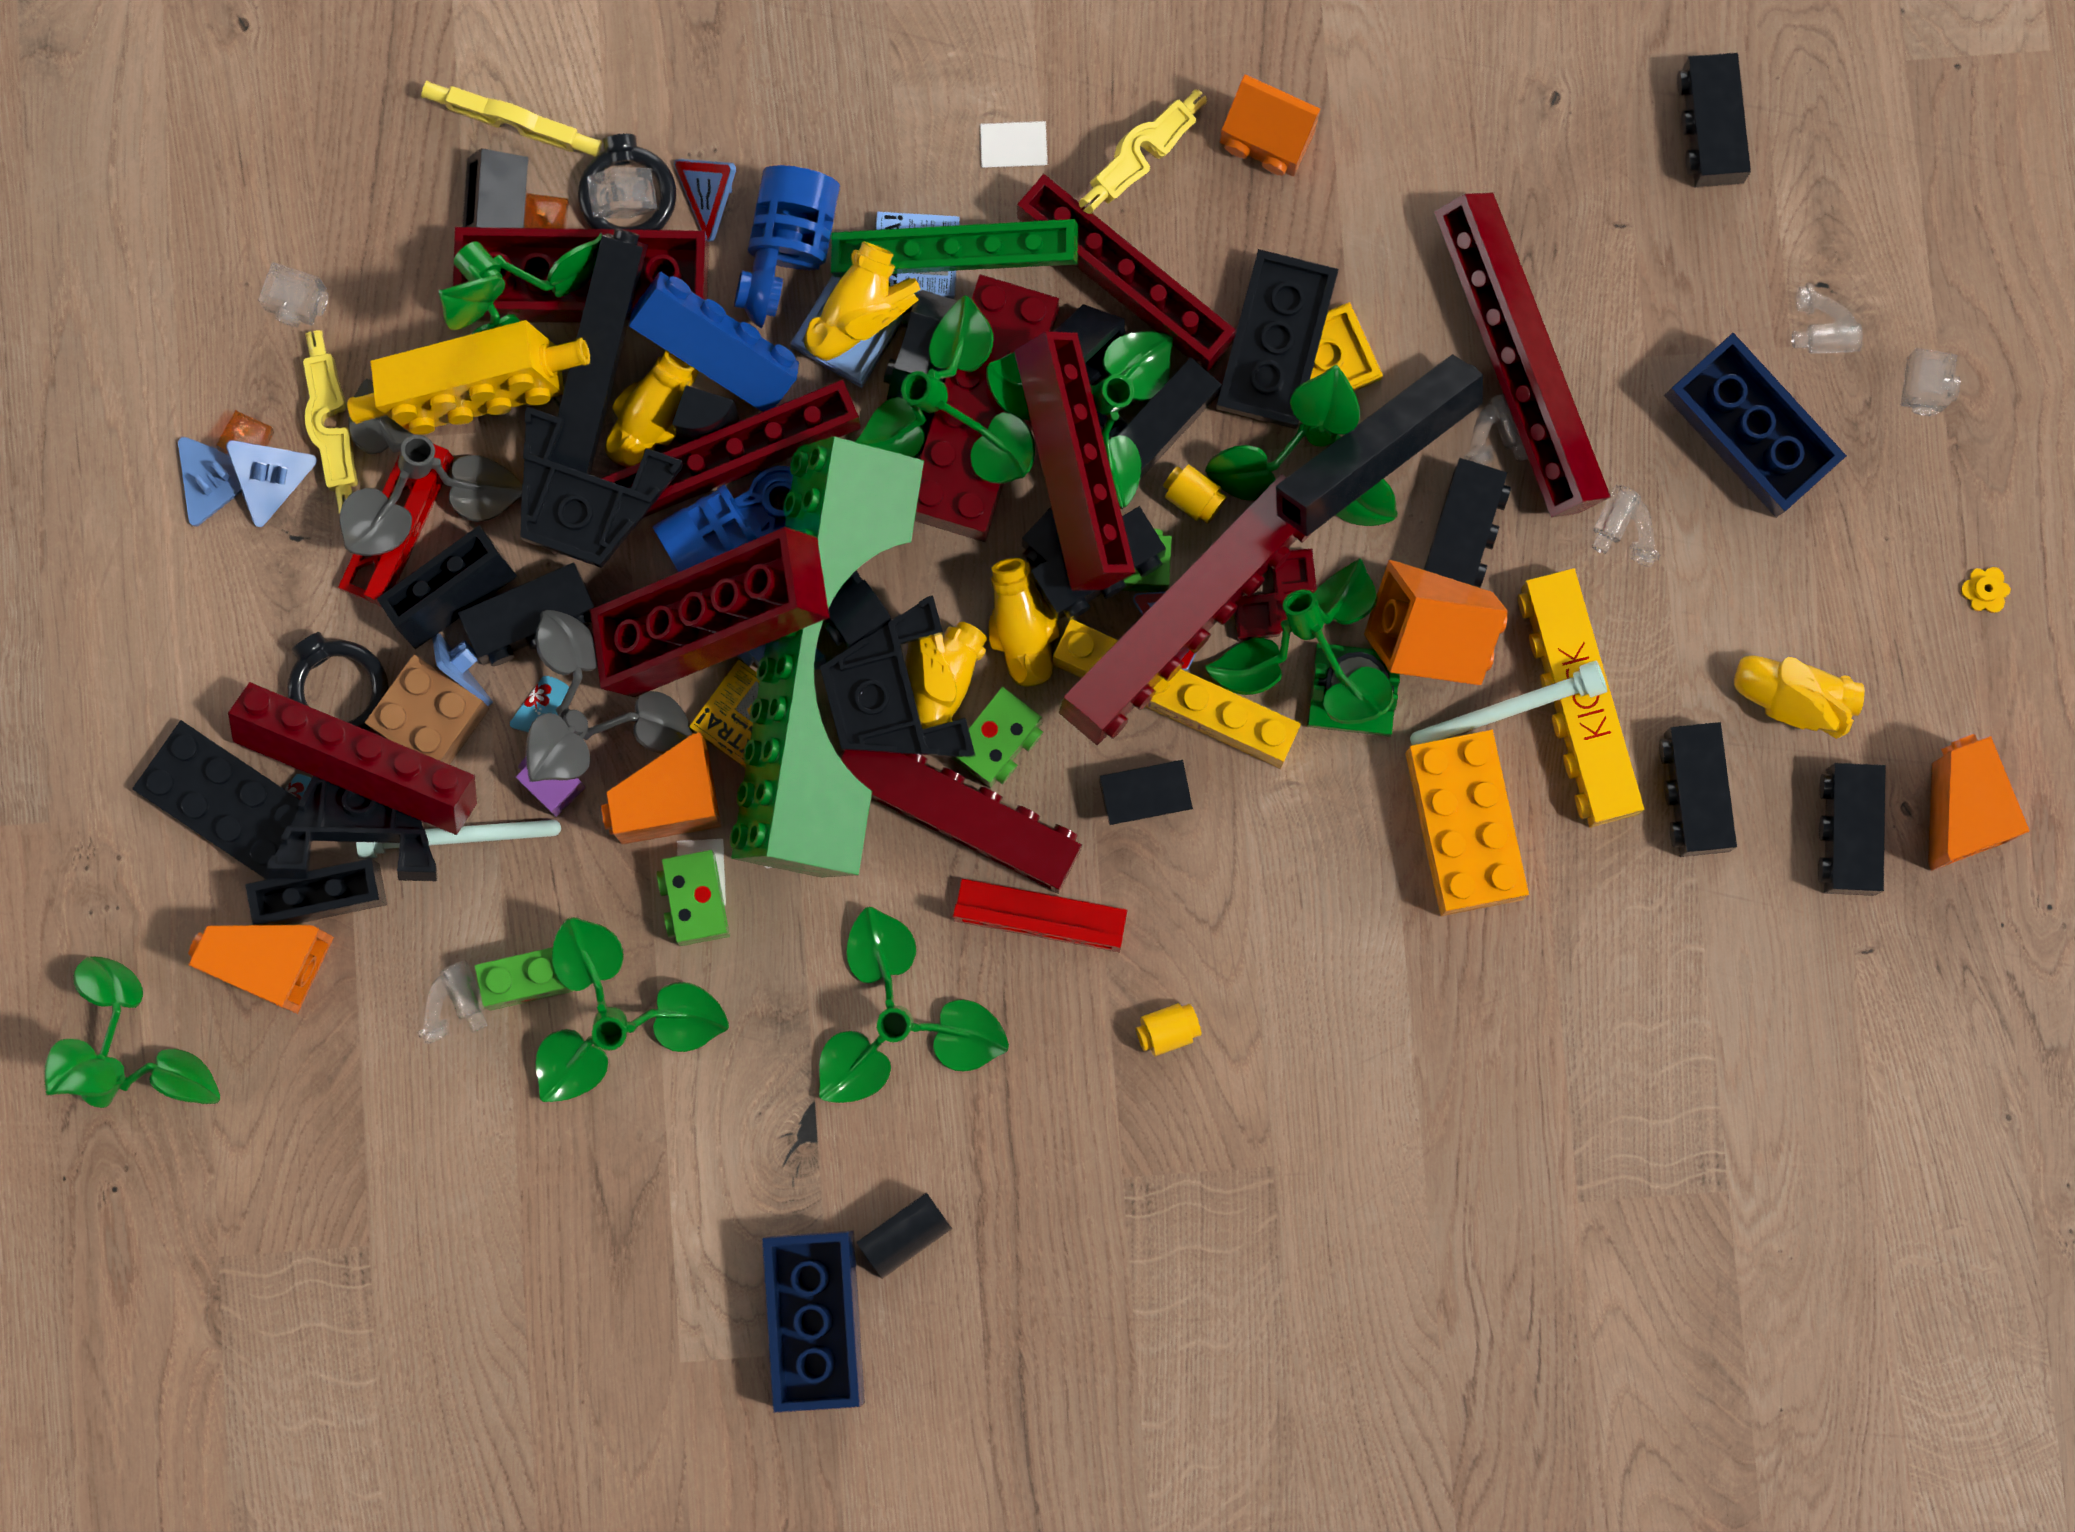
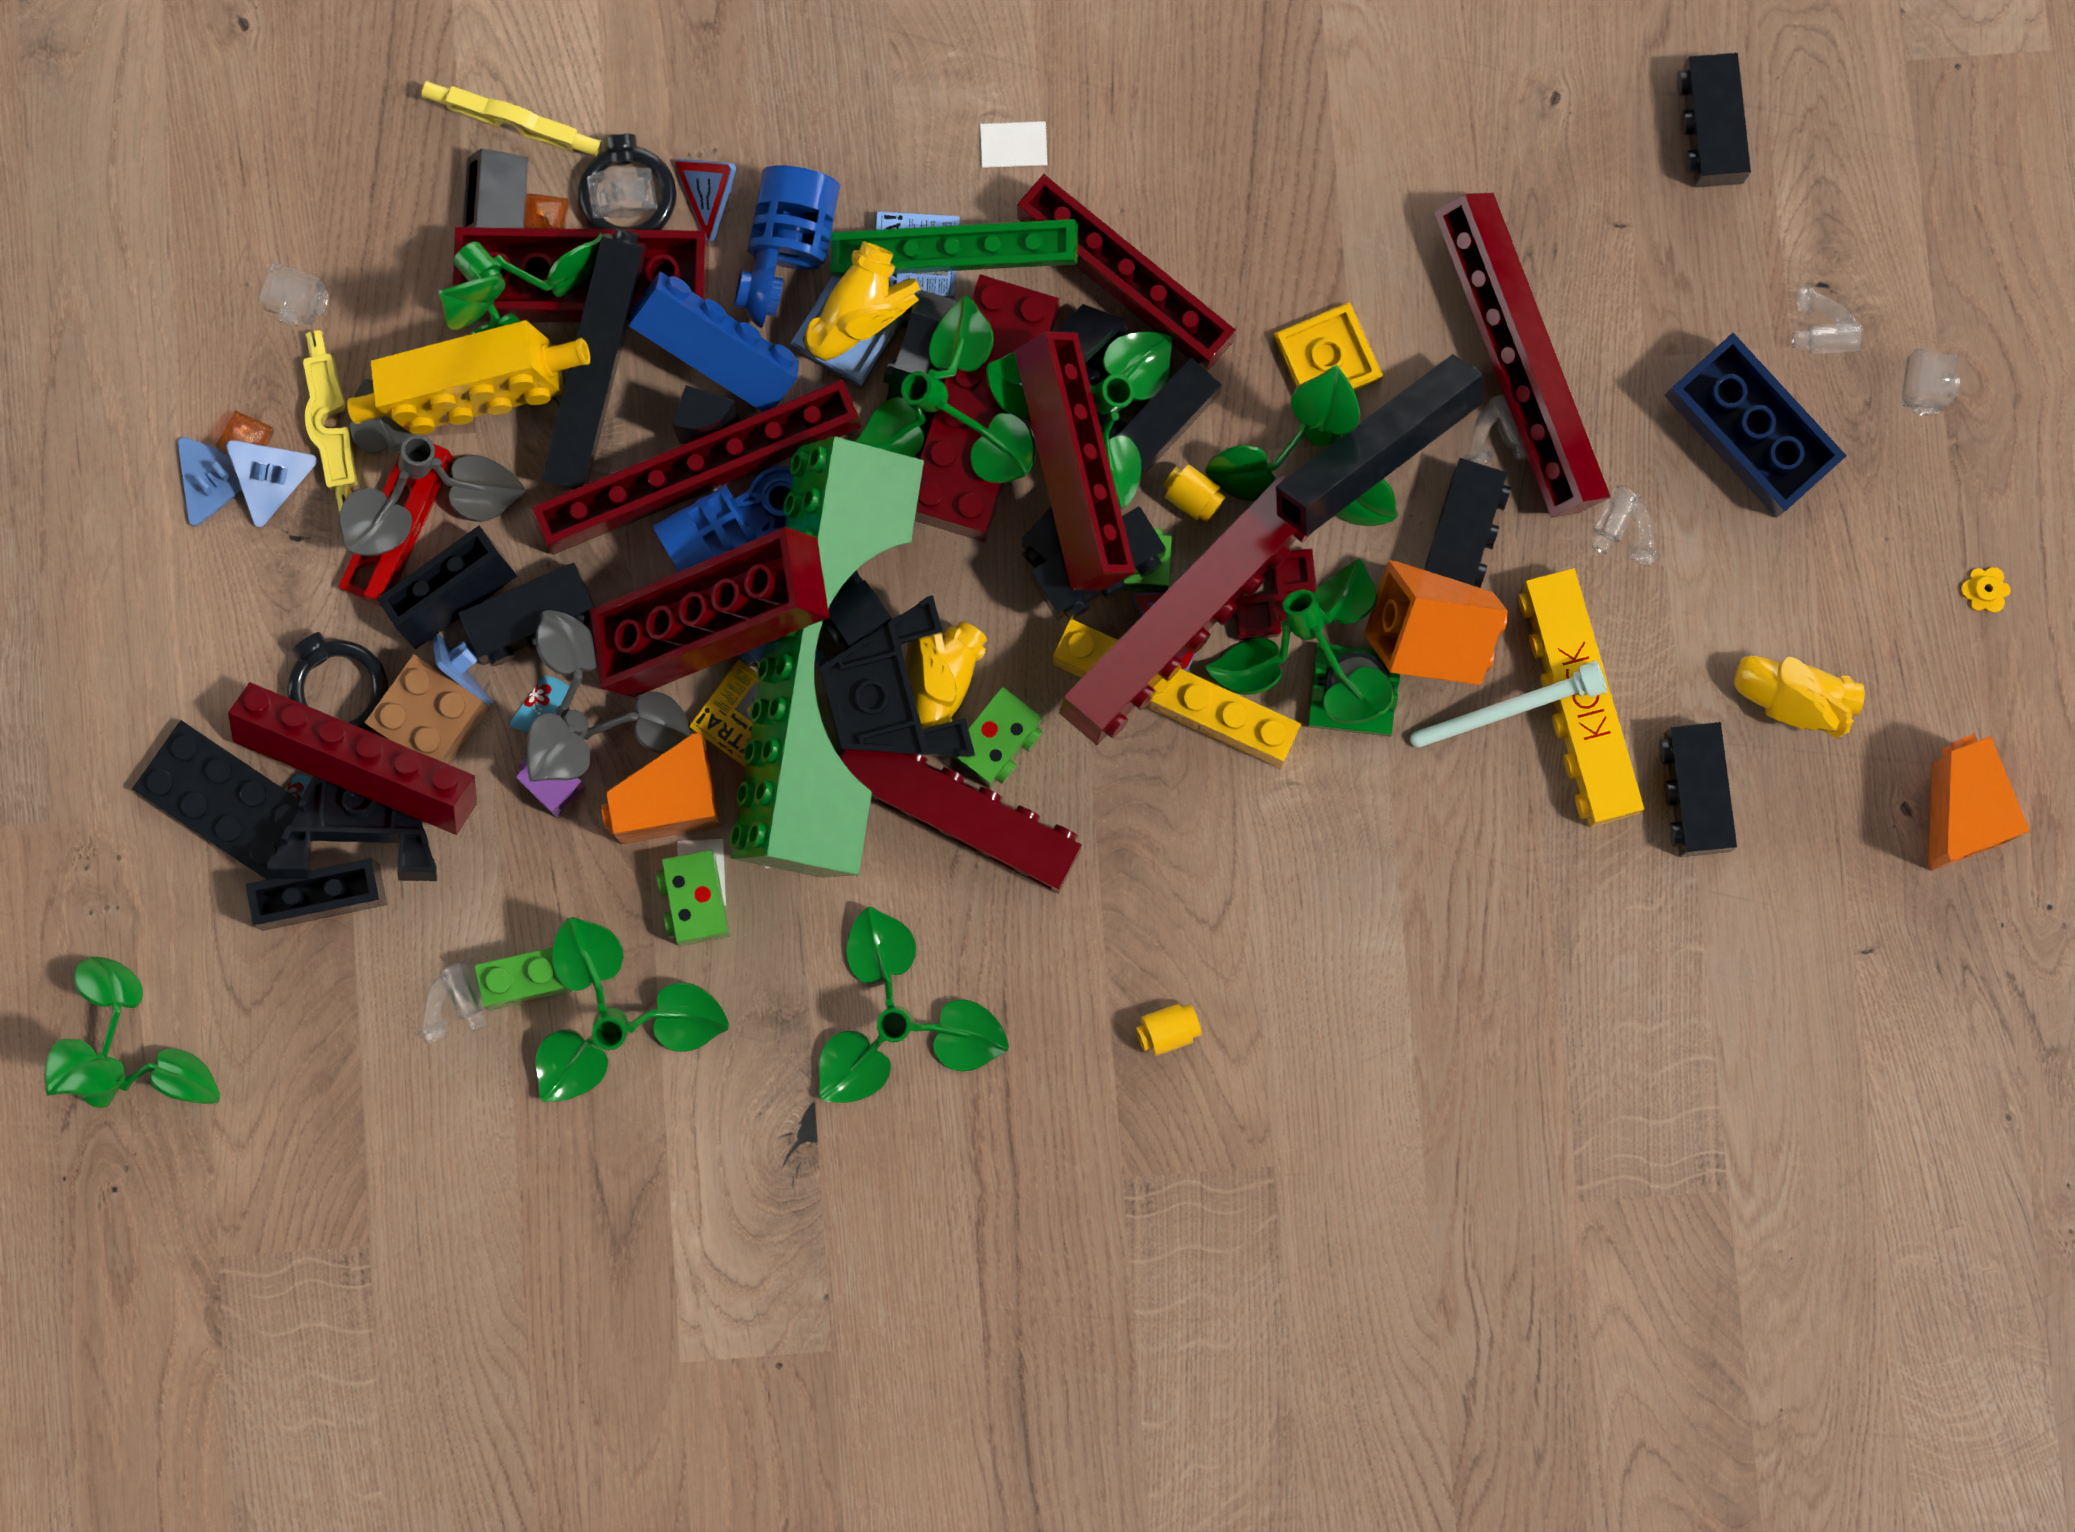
(263, 959): orange slope -> none
(472, 833): light aqua piece -> none
(577, 510): black wing -> none
(648, 410): yellow animal -> none
(813, 1321): dark blue brick -> none
(904, 1235): black brick -> none
(1021, 623): yellow animal -> none
(1040, 915): red fence -> none
(1128, 161): light yellow piece -> none
(1145, 792): black brick -> none
(1269, 126): orange slope -> none
(1276, 337): black plate -> none
(1466, 823): light orange brick -> none
(1853, 829): black brick -> none

